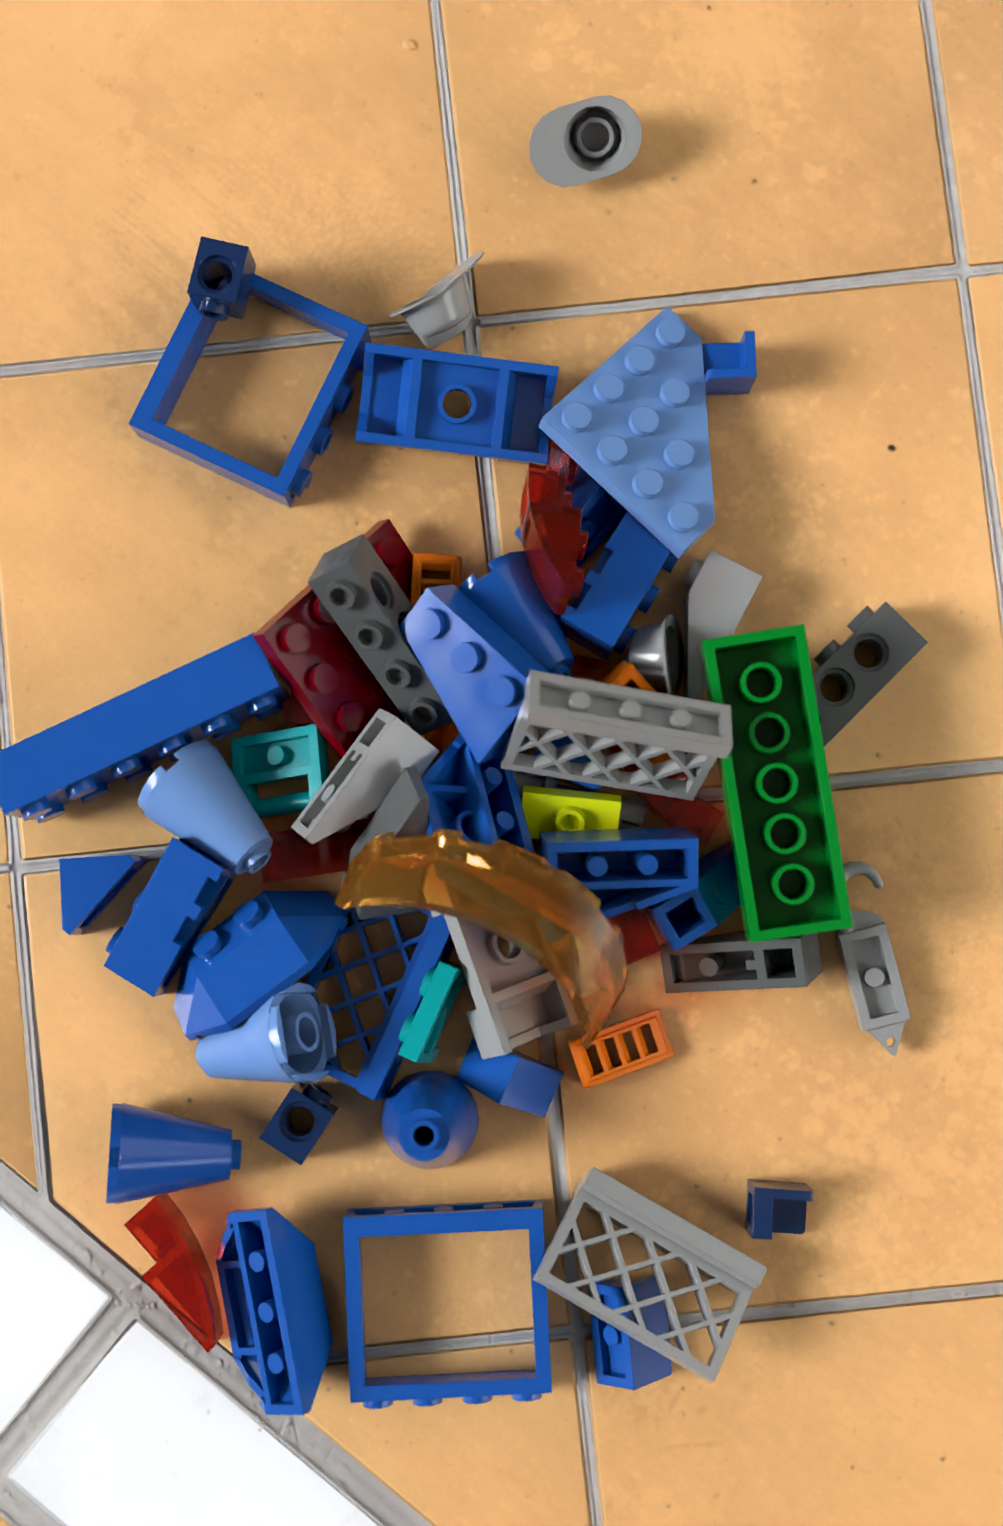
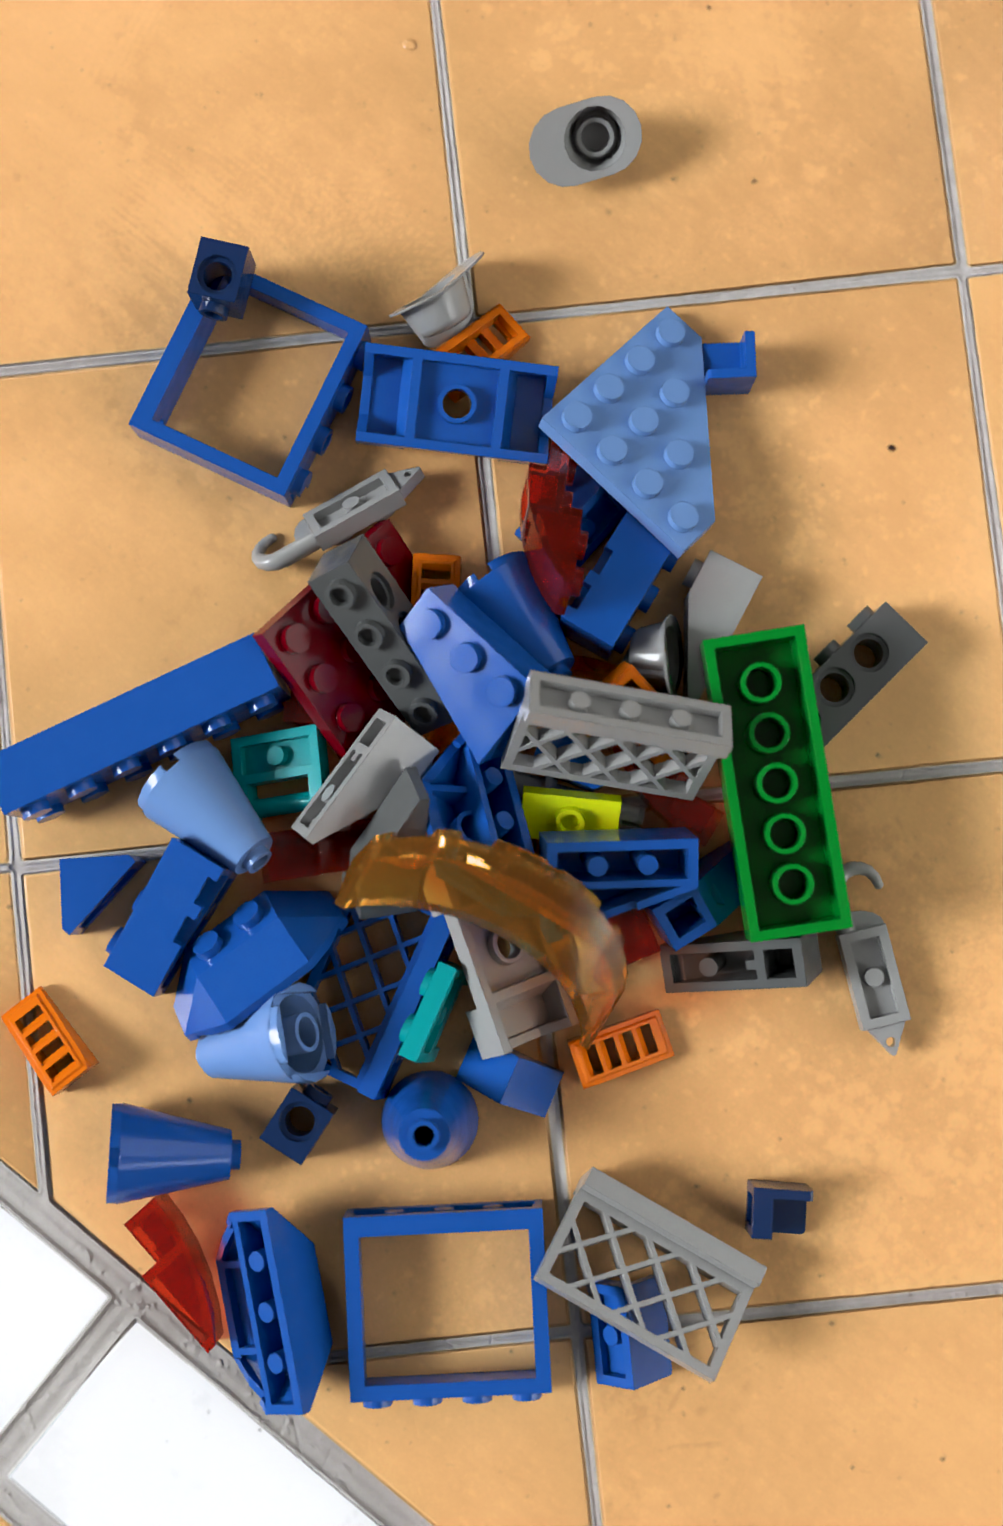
(44, 1067): none -> orange slope
(341, 517): none -> light grey plate
(467, 338): none -> orange slope

